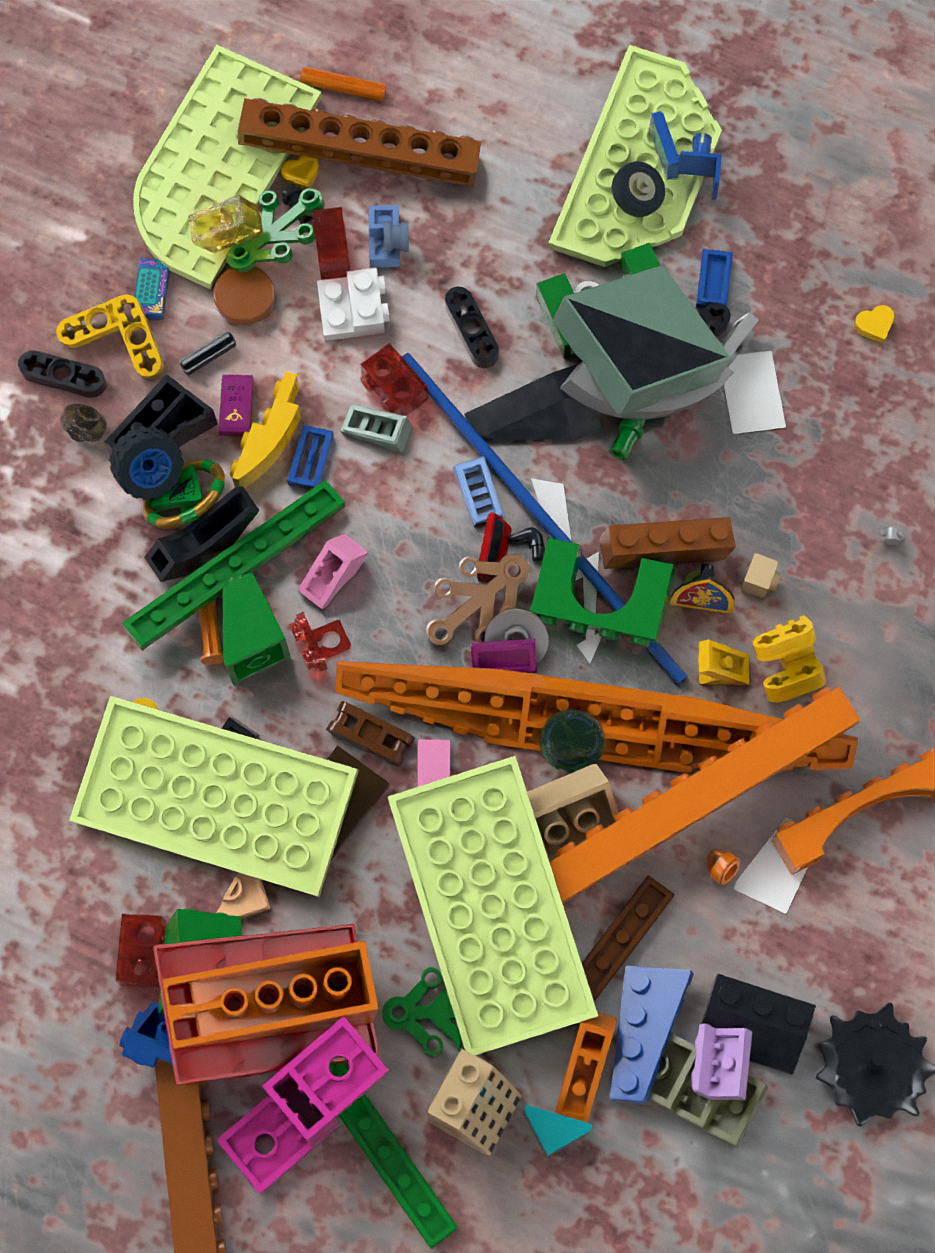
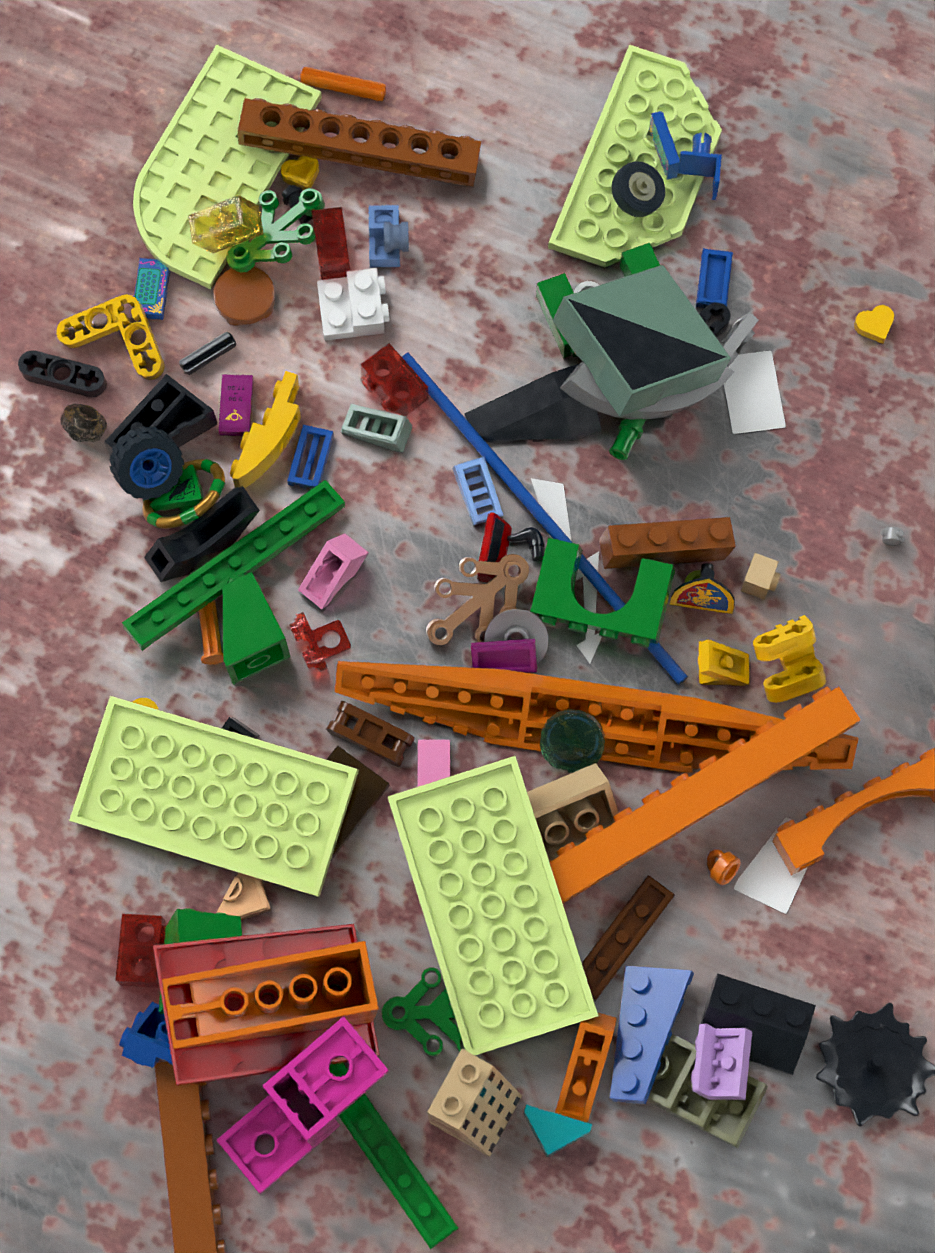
(472, 314): black beam -> none

